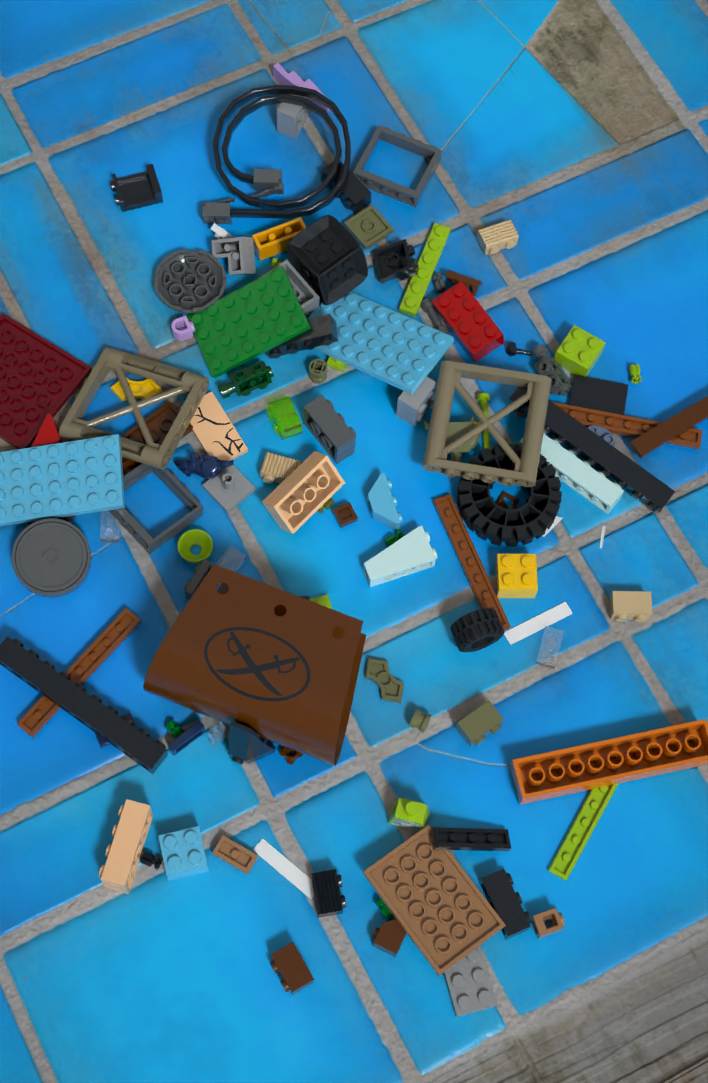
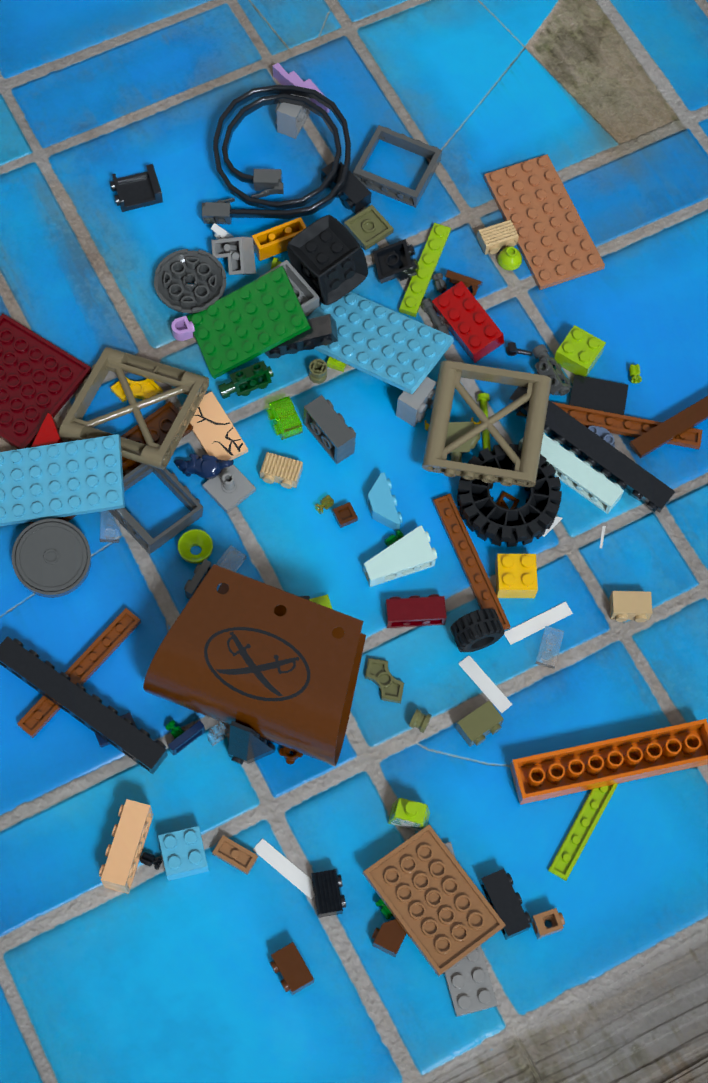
(303, 492): light nougat brick -> none
(415, 611): none -> dark red brick
(470, 839): black tile -> none
(485, 684): none -> white sticker
(509, 258): none -> lime brick
(546, 220): none -> nougat plate

